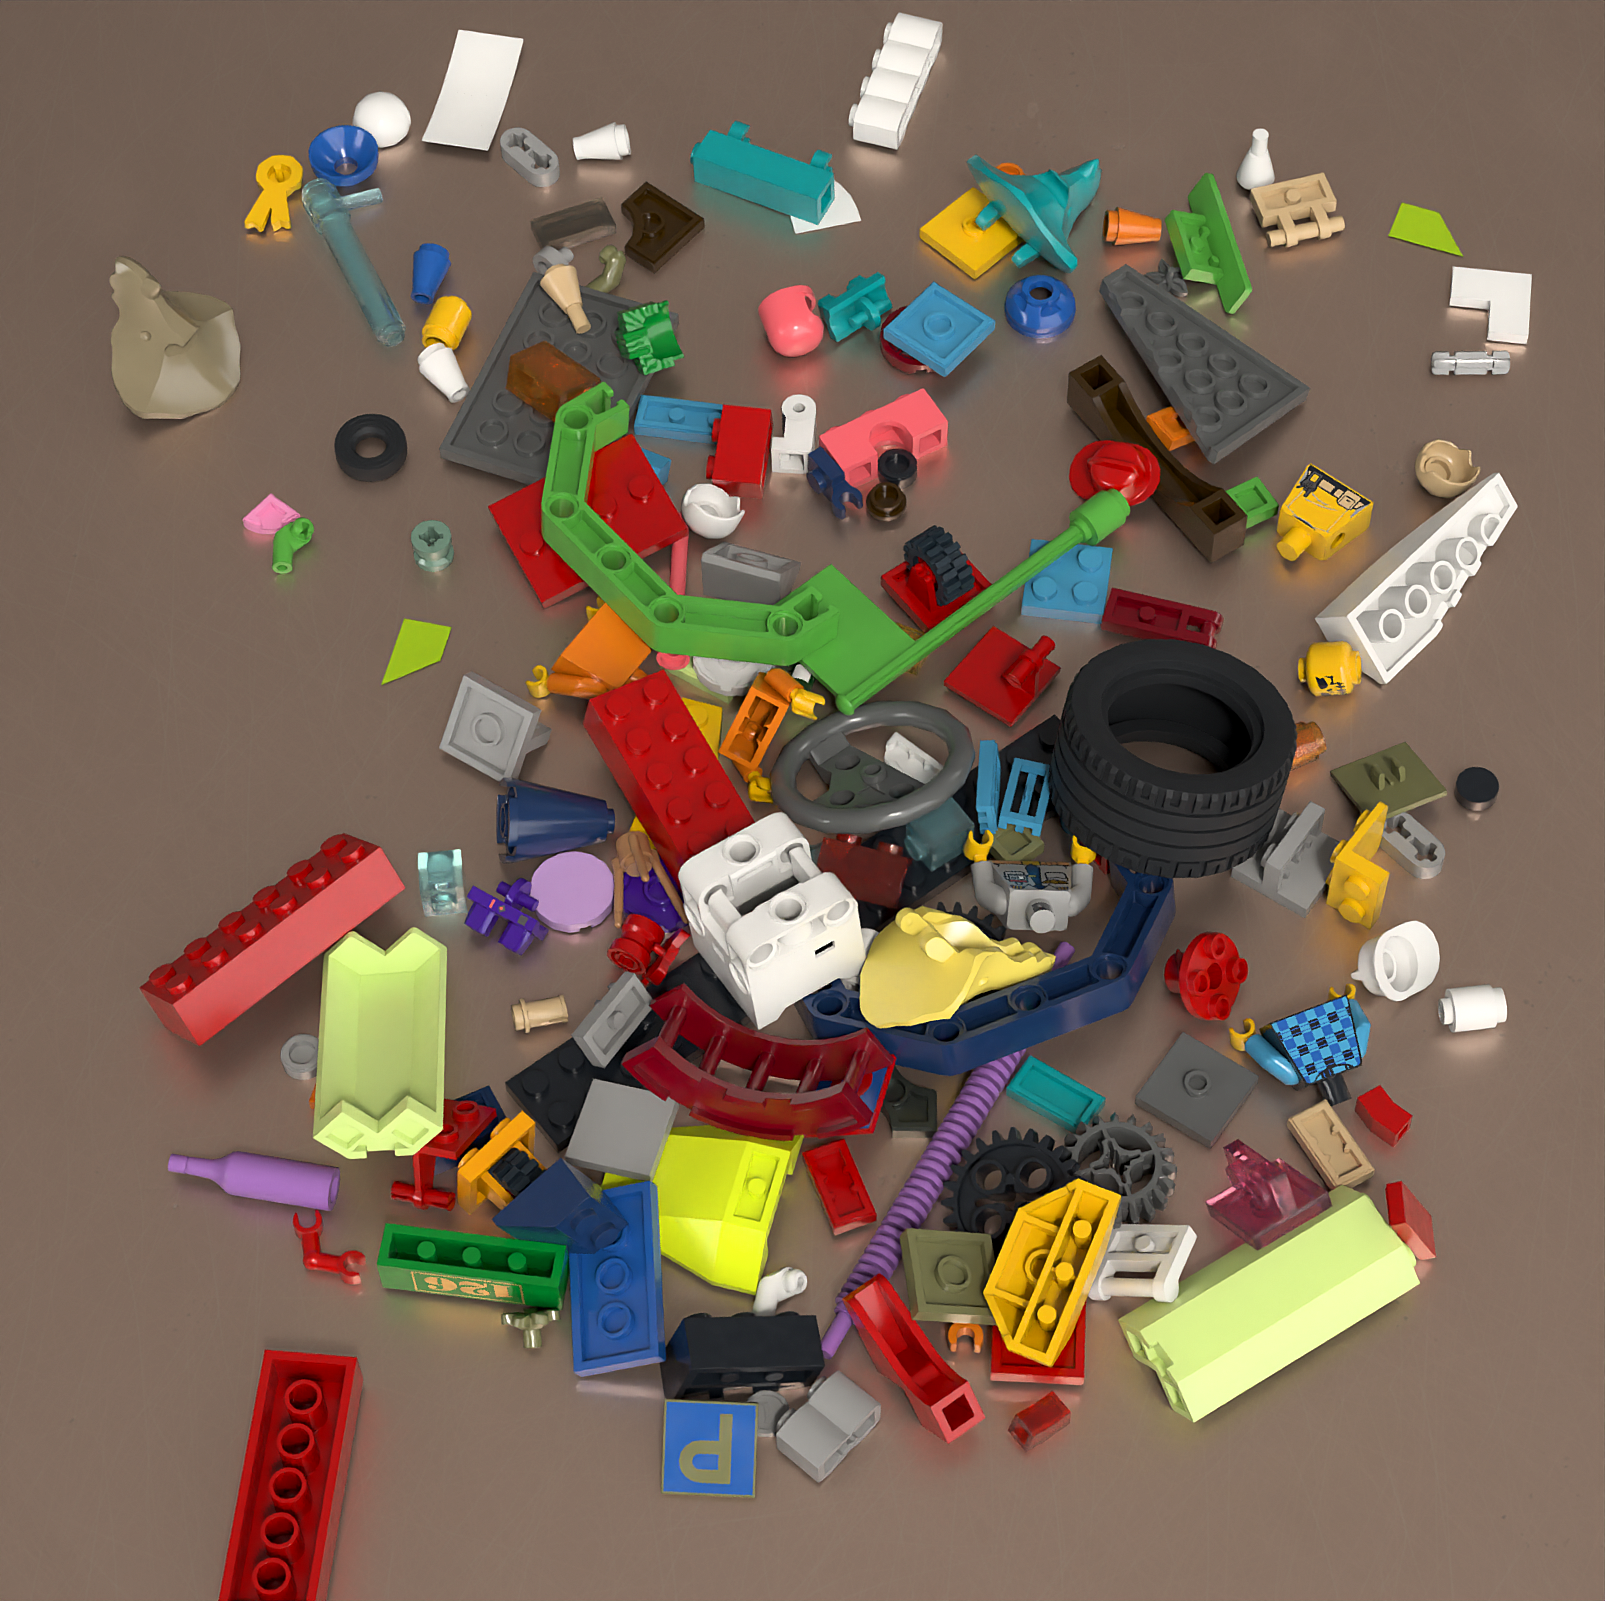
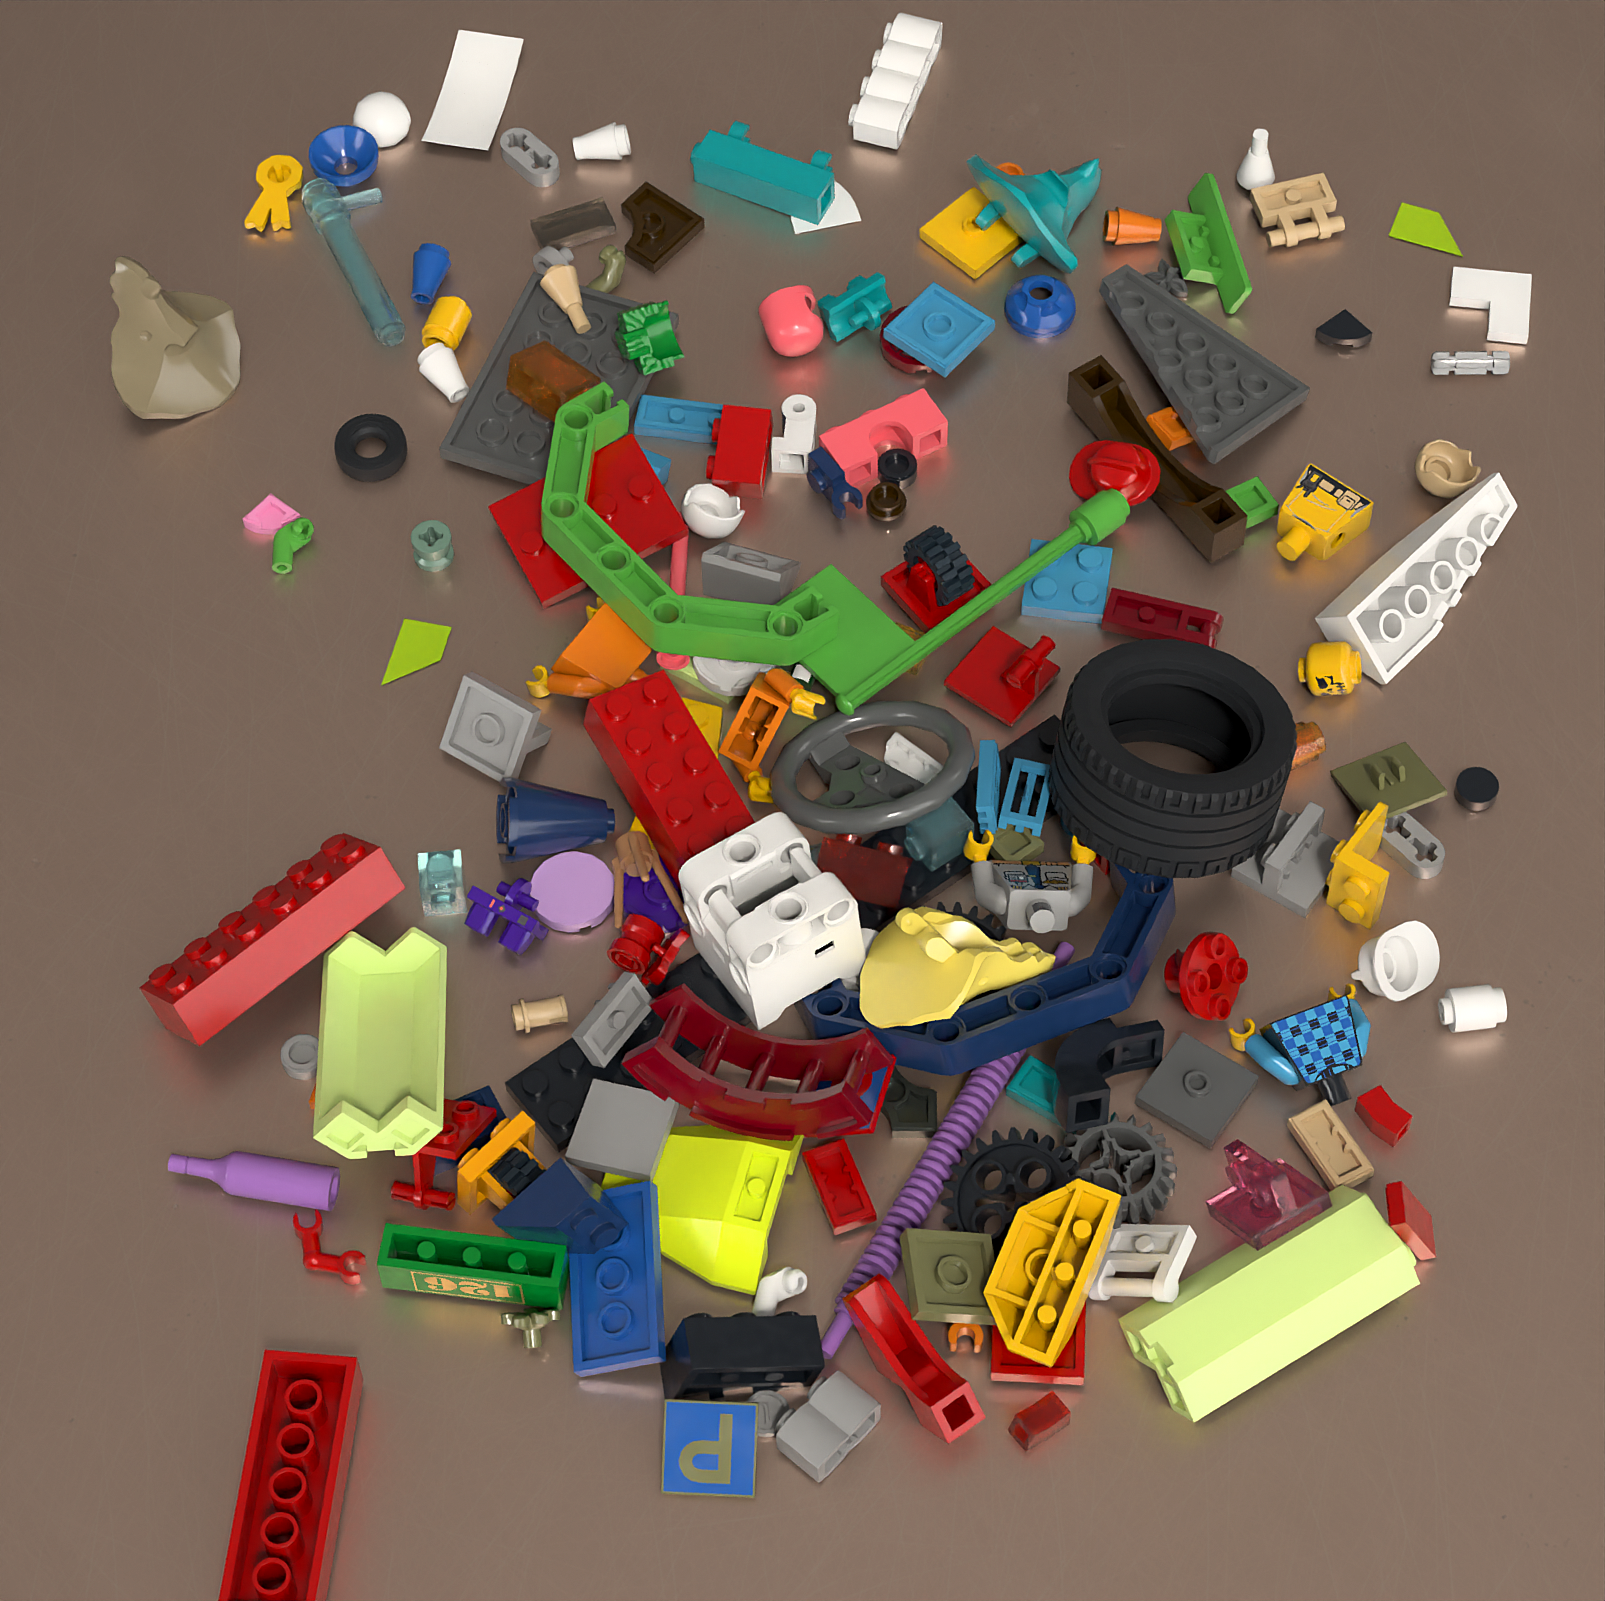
(1094, 1055): none -> black arch
(1343, 330): none -> black tile

